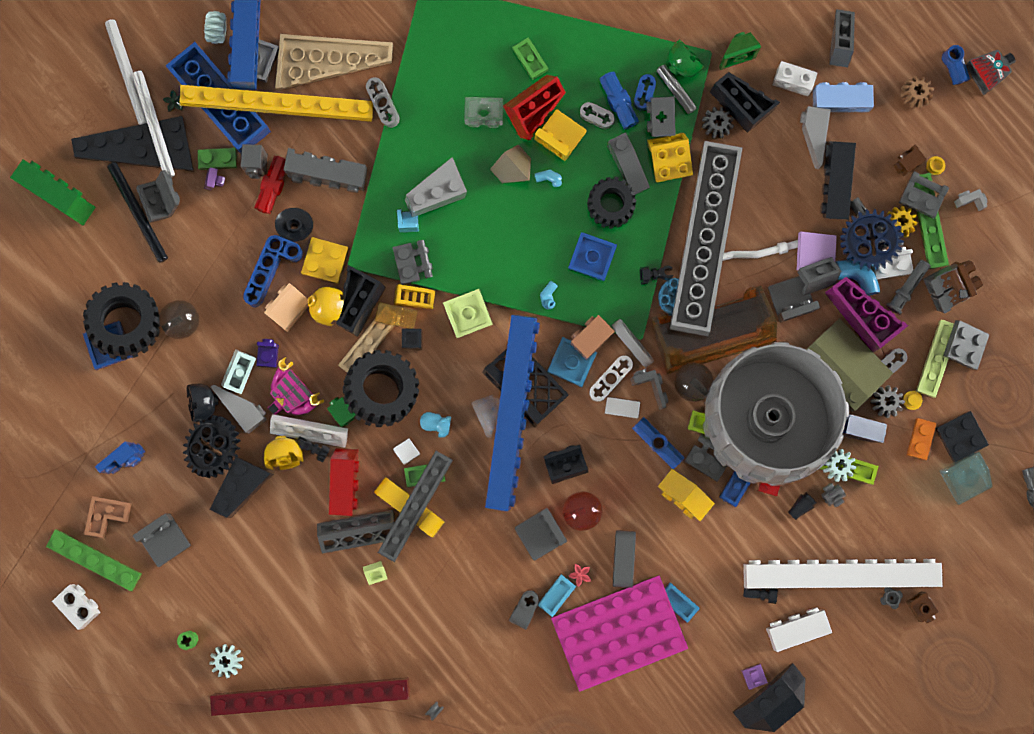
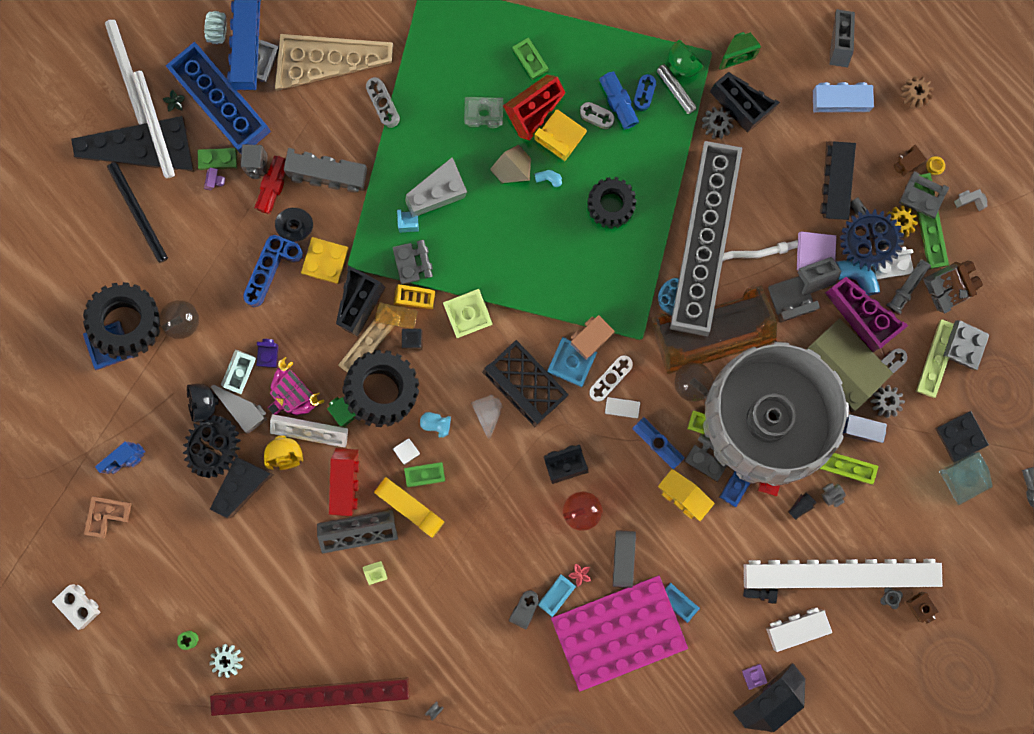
(53, 191): green wedge -> none
(94, 560): bright green plate -> none
(159, 197): dark grey bracket -> none
(162, 539): dark grey bracket -> none
(275, 103): yellow plate -> none
(287, 307): light nougat slope -> none
(313, 448): black piece -> none
(325, 305): yellow cylinder -> none
(415, 506): dark grey tile -> none
(511, 412): blue brick -> none
(540, 534): dark grey bracket -> none
(546, 295): medium azure arm -> none
(592, 256): blue plate -> none
(628, 162): dark grey slope -> none
(632, 343): light grey beam -> none
(643, 376): dark grey bracket -> none
(646, 274): black piece -> none
(667, 106): dark grey brick -> none
(670, 157): yellow bracket -> none
(794, 78): white brick -> none
(815, 129): light grey slope -> none
(842, 472): light aqua gear -> none
(913, 400): yellow plate -> none
(921, 439): orange plate -> none
(956, 67): blue piece -> none
(990, 69): torso -> none

